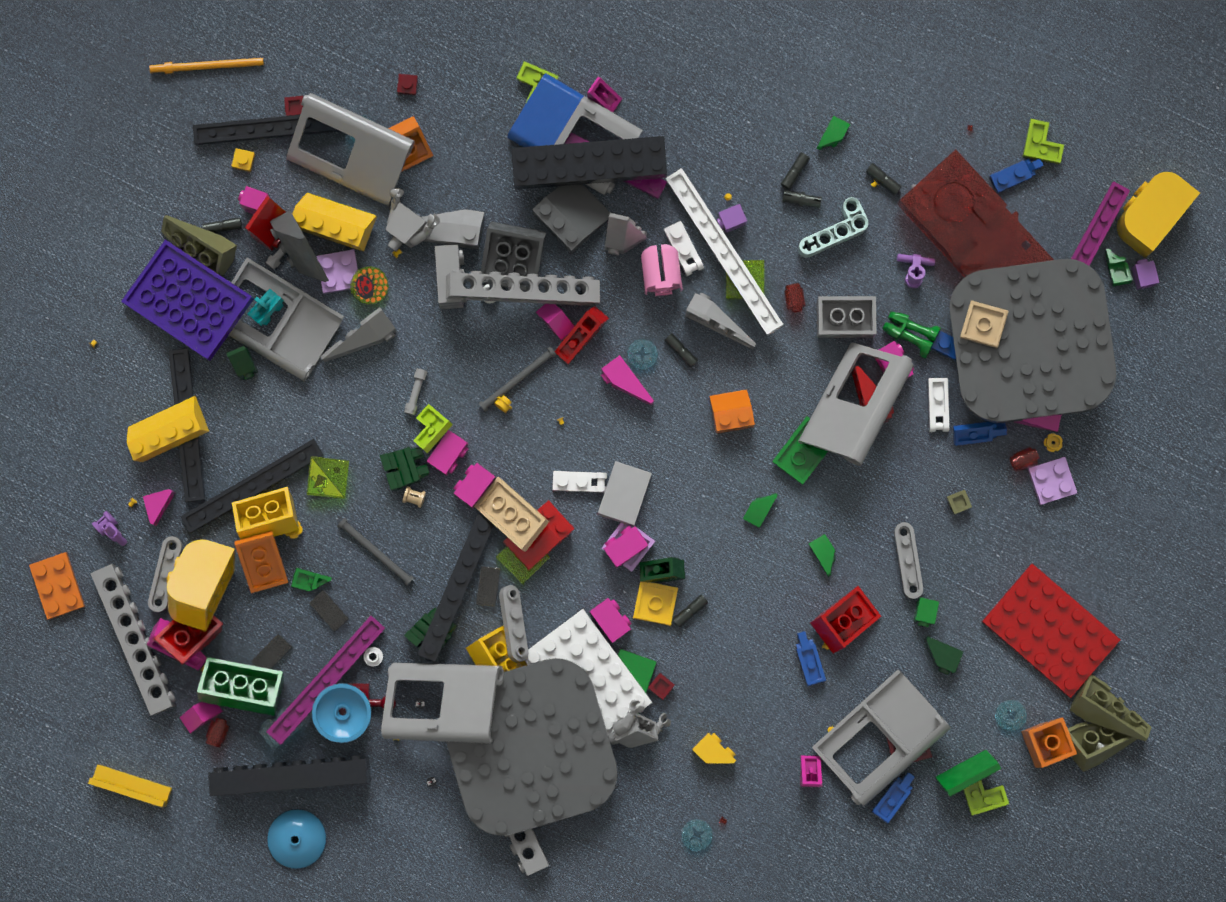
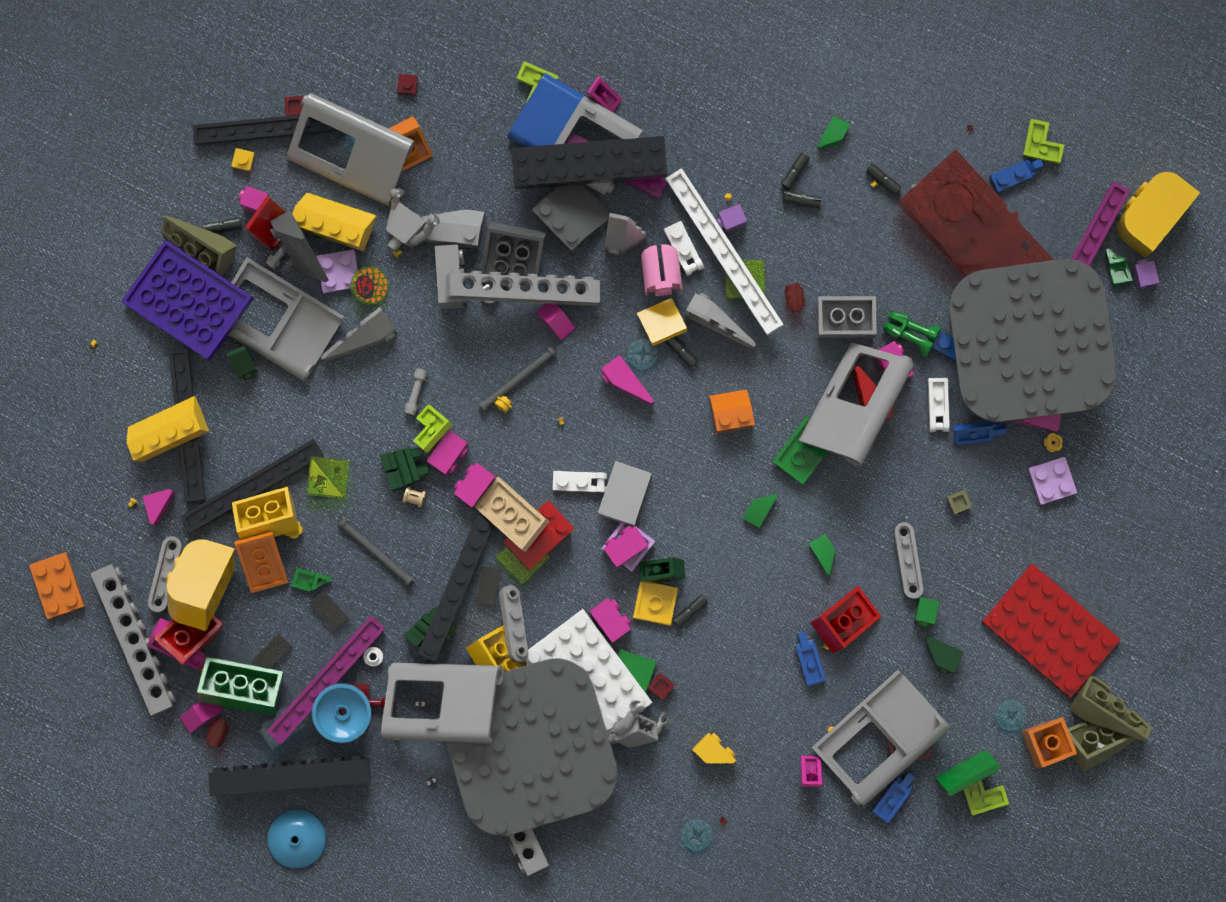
(106, 526): medium lavender piece -> none
(131, 786): yellow fence -> none
(169, 67): light orange bar -> none
(265, 307): teal hips -> none
(581, 334): red slope -> none
(662, 322): none -> yellow tile
(831, 232): light aqua beam -> none
(915, 271): medium lavender piece -> none
(984, 324): tan tile -> none
(1024, 459): clear red brick -> none

